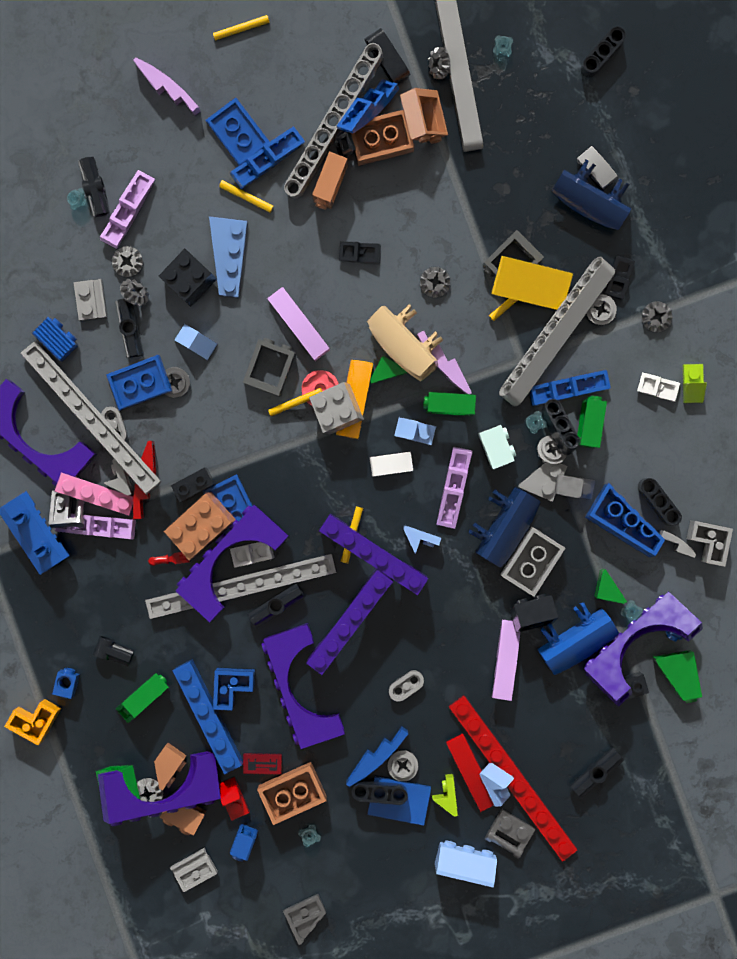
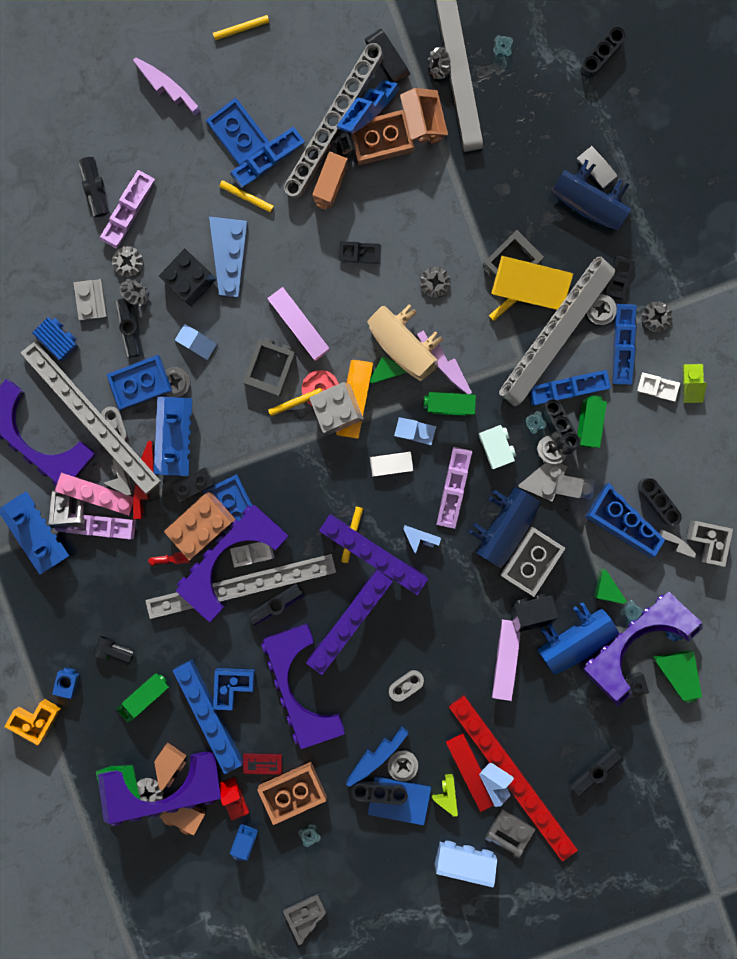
(73, 196): clear light blue plate -> none
(172, 436): none -> blue piece
(194, 870): light grey plate -> none
(624, 344): none -> blue slope

